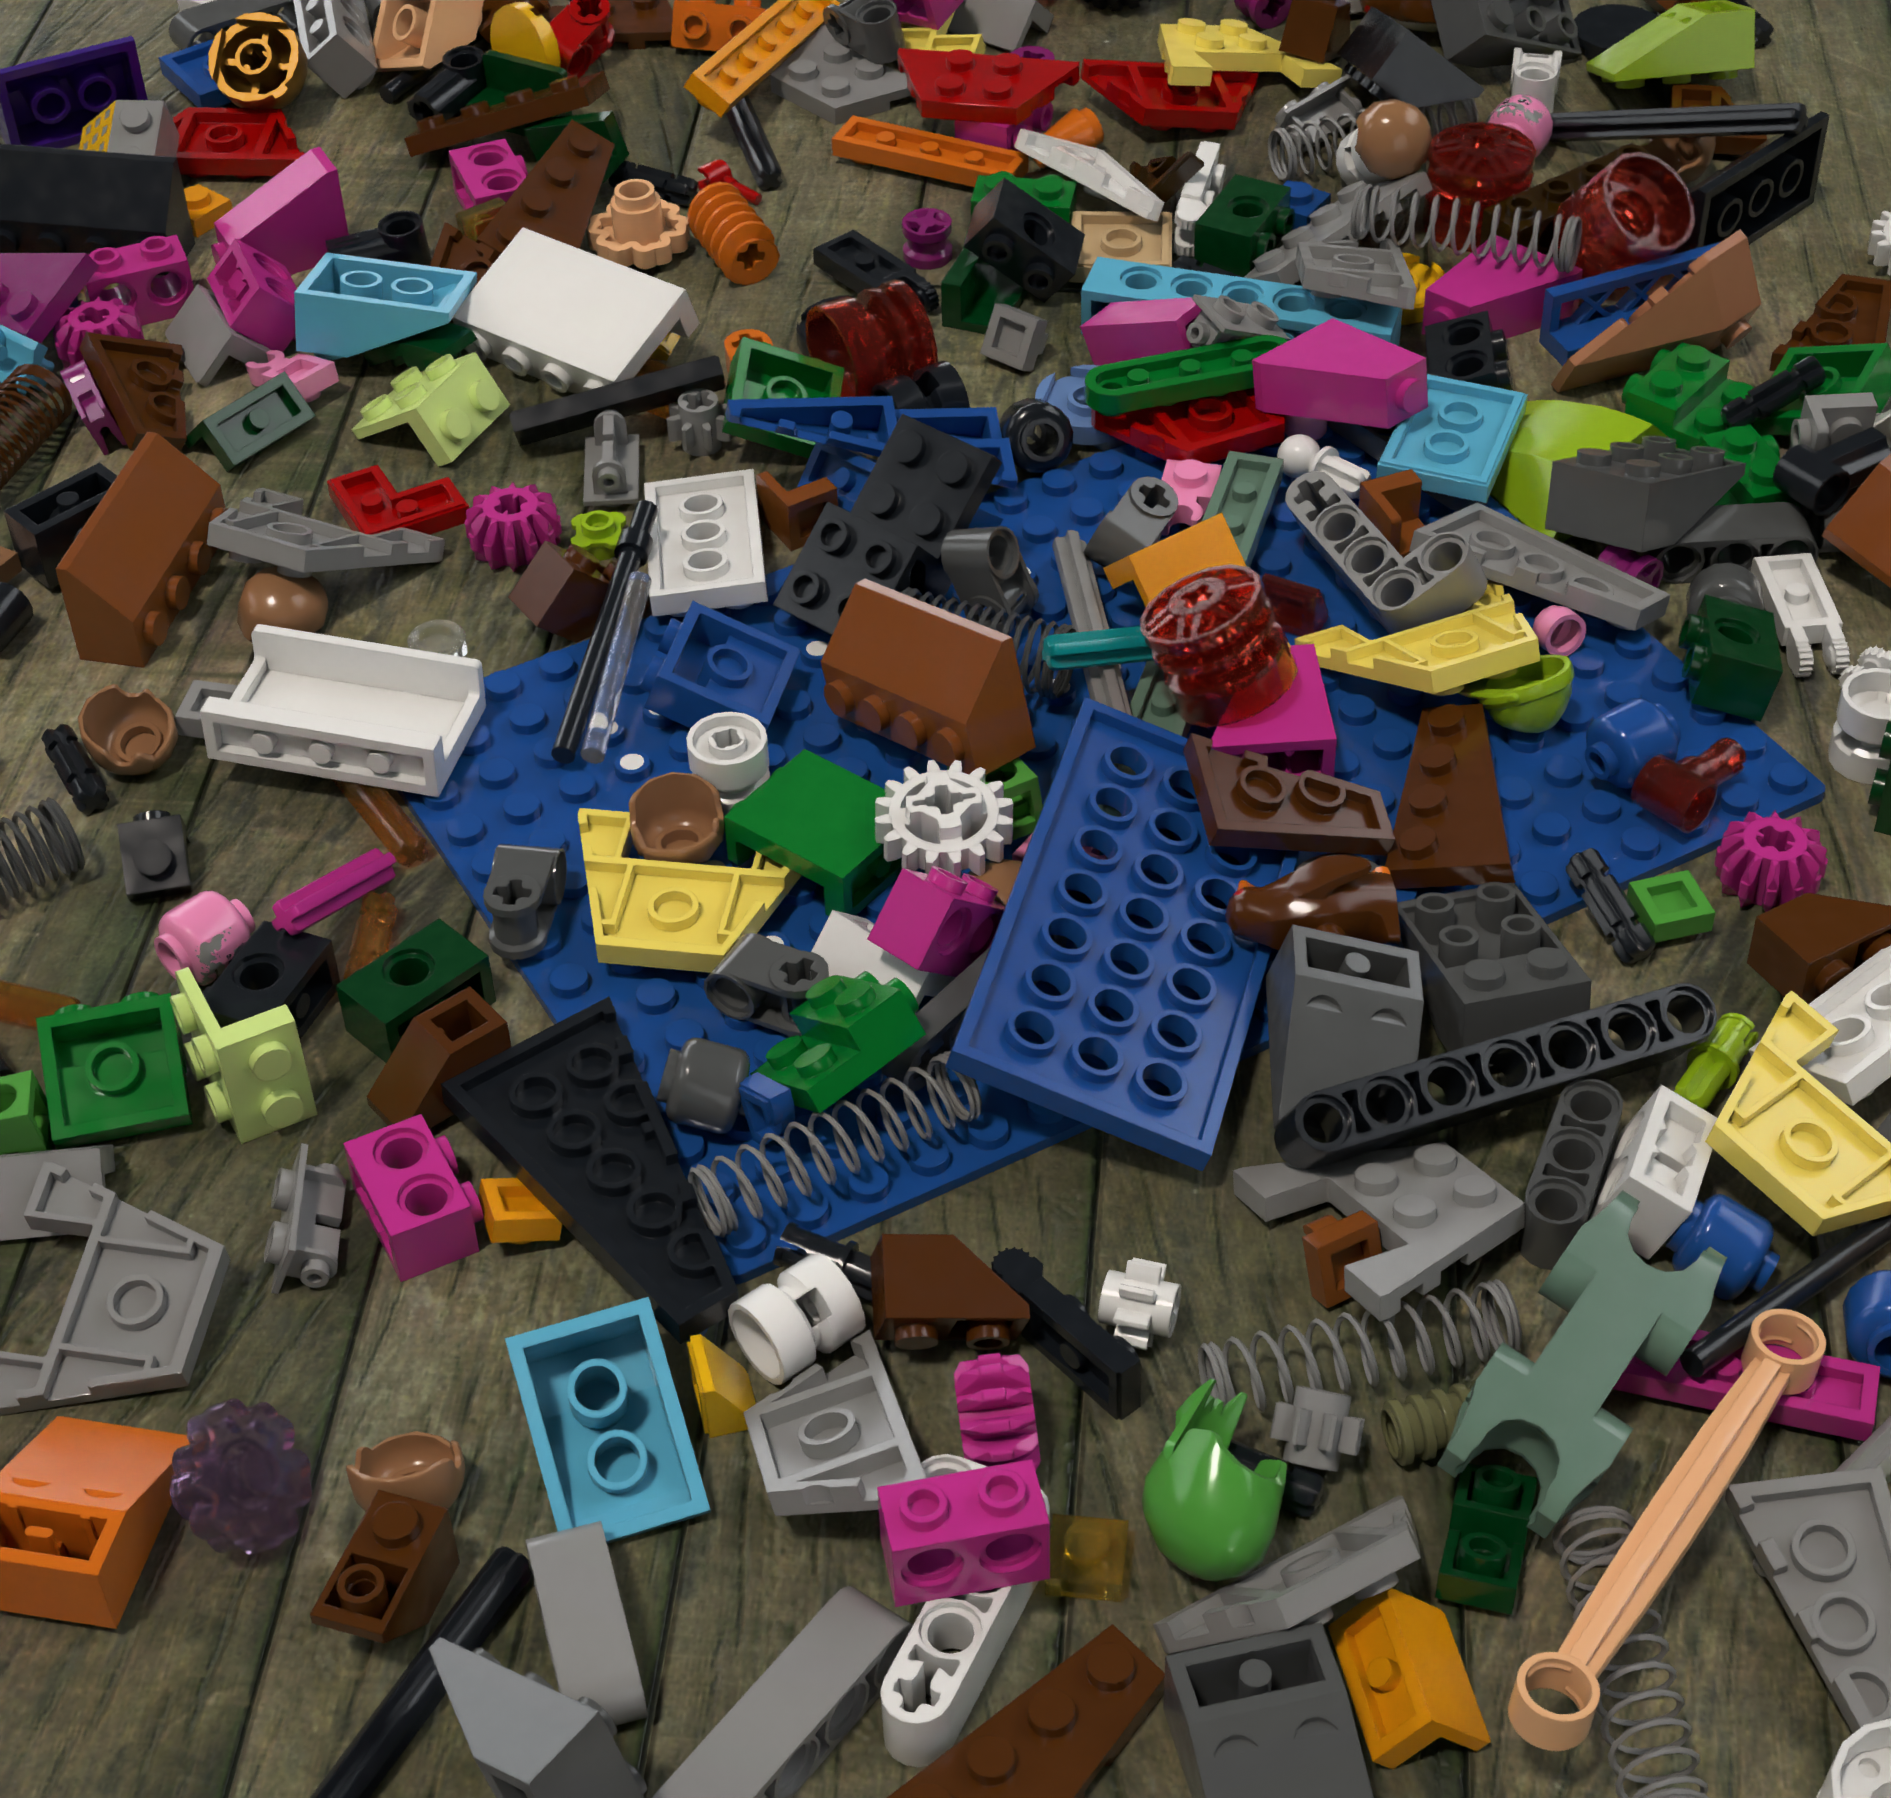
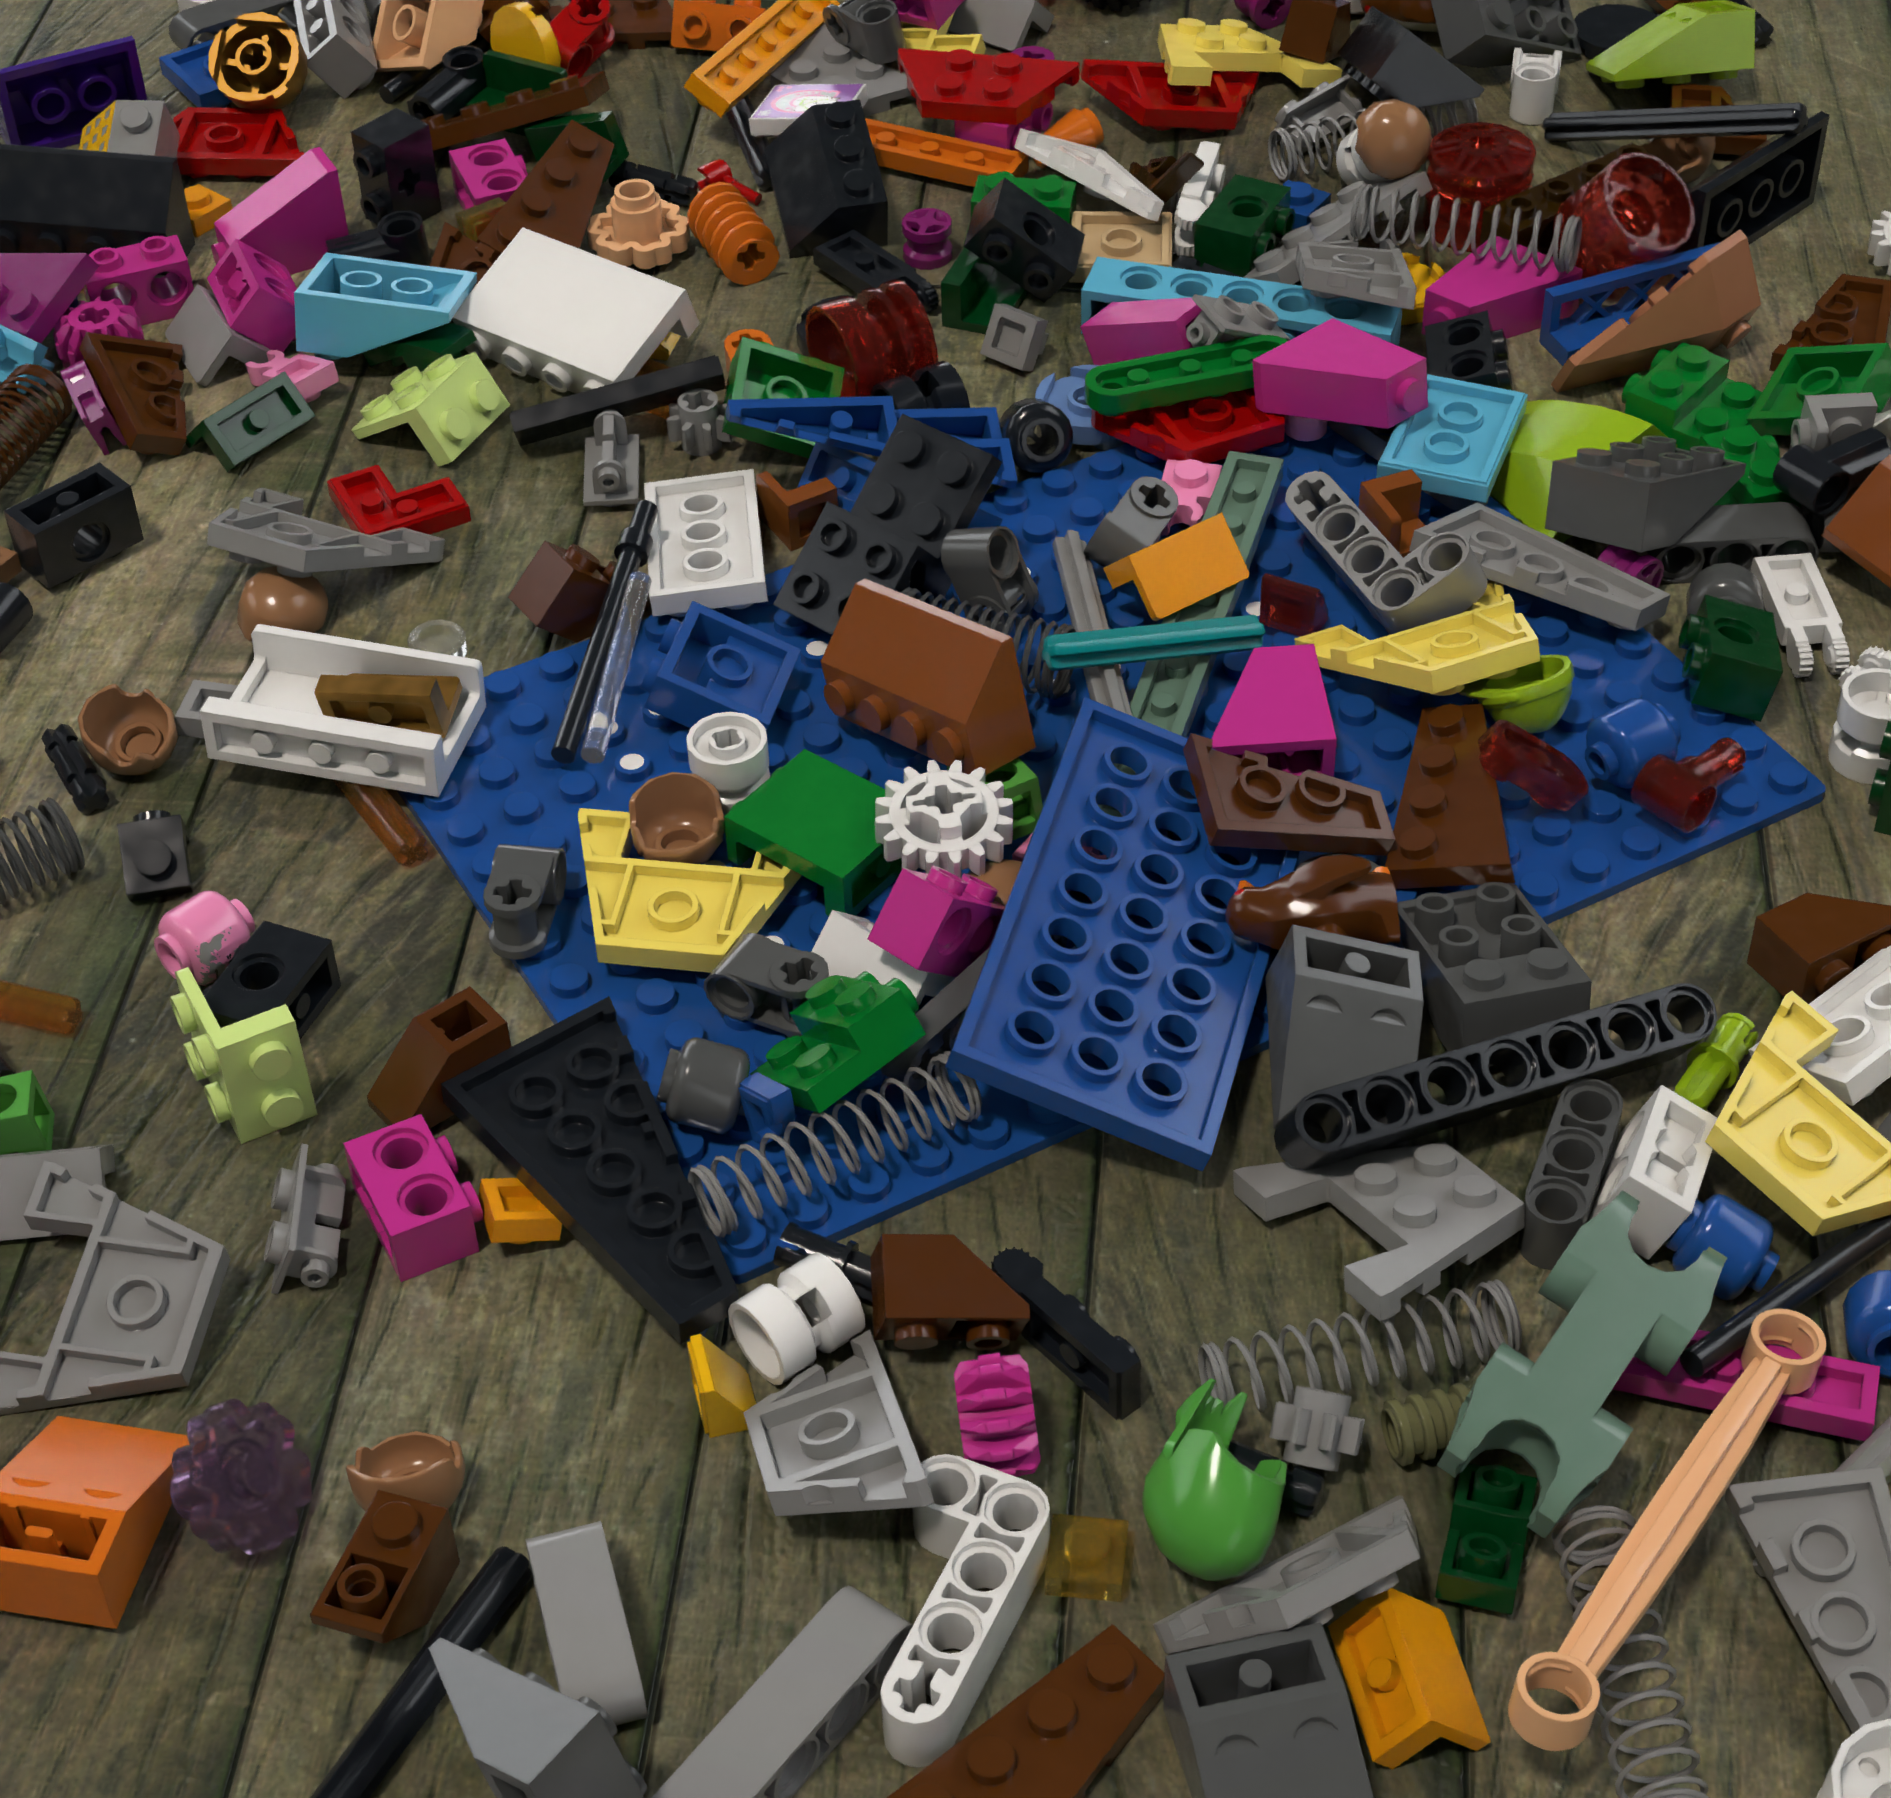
(113, 1070): green plate -> none
(139, 555): dark orange slope -> none
(333, 891): dark pink axle -> none
(372, 930): clear orange axle -> none
(391, 700): none -> pearl gold panel
(396, 166): none -> black brick
(409, 980): dark green brick -> none
(511, 525): dark pink gear -> none
(598, 532): lime plate -> none
(608, 1422): medium azure slope -> none
(788, 102): none -> tile
(827, 178): none -> black slope
(964, 1532): dark pink brick -> none
(1140, 1302): white gear -> none
(1219, 645): clear red wheel -> none
(1304, 455): white axle -> none
(1331, 1246): dark orange tile -> none
(1527, 116): bright pink head -> none
(1531, 765): none -> clear red plate
(1559, 630): bright pink hinge -> none
(1610, 906): black axle -> none
(1671, 906): bright green plate -> none
(1770, 860): dark pink gear -> none
(1774, 393): black axle -> none

